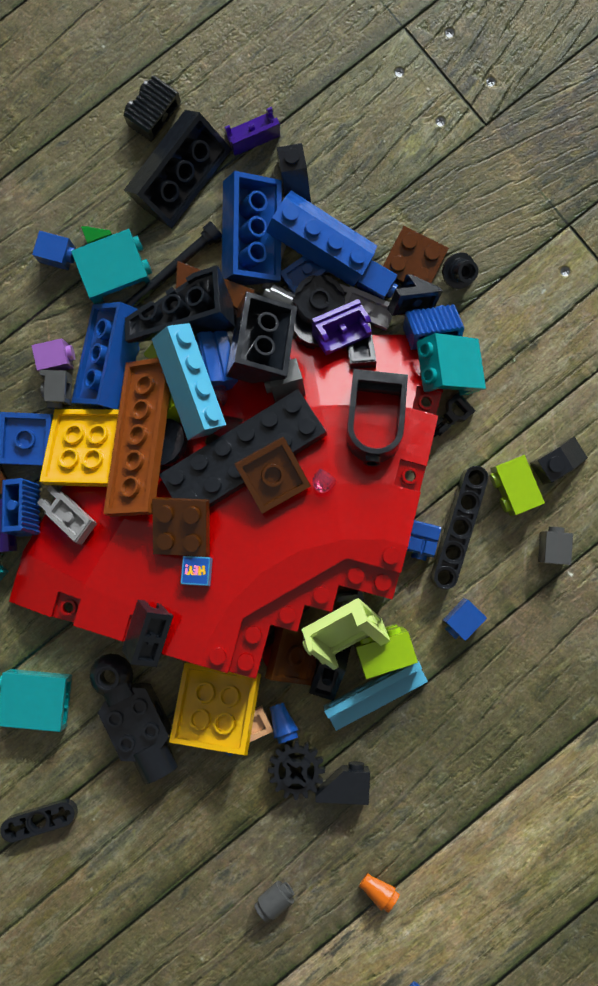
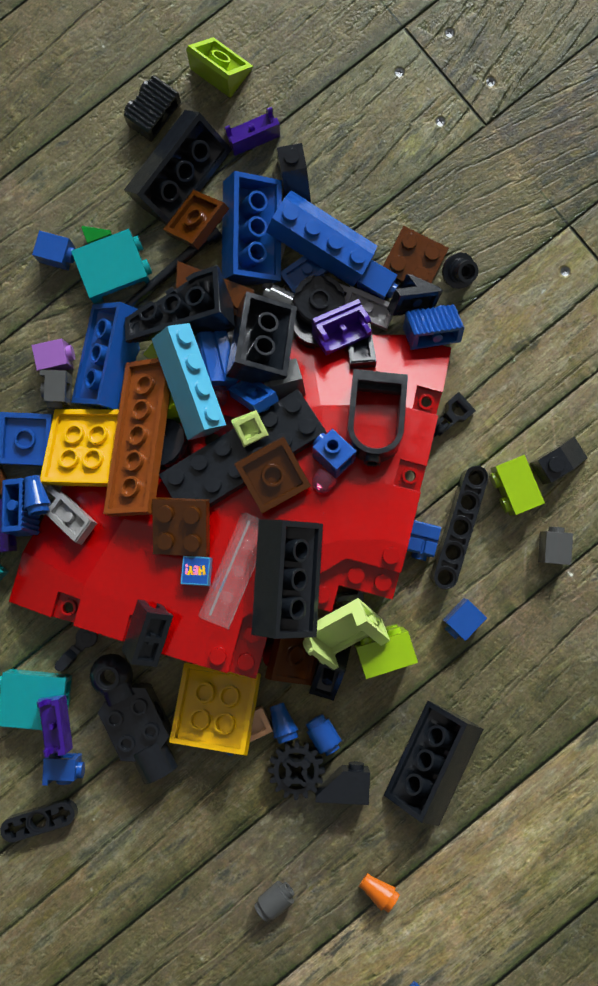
(35, 497): none -> blue cone
(55, 725): none -> dark purple hinge
(62, 768): none -> blue brick
(84, 640): none -> black piece
(196, 219): none -> reddish brown plate
(218, 65): none -> lime slope
(232, 573): none -> clear slope
(249, 428): none -> yellowish green slope
(253, 395): none -> blue plate
(287, 579): none -> black slope
(323, 735): none -> blue brick
(333, 452): none -> blue brick
(374, 695): medium azure fence -> none
(433, 763): none -> black slope
(451, 363): teal panel -> none

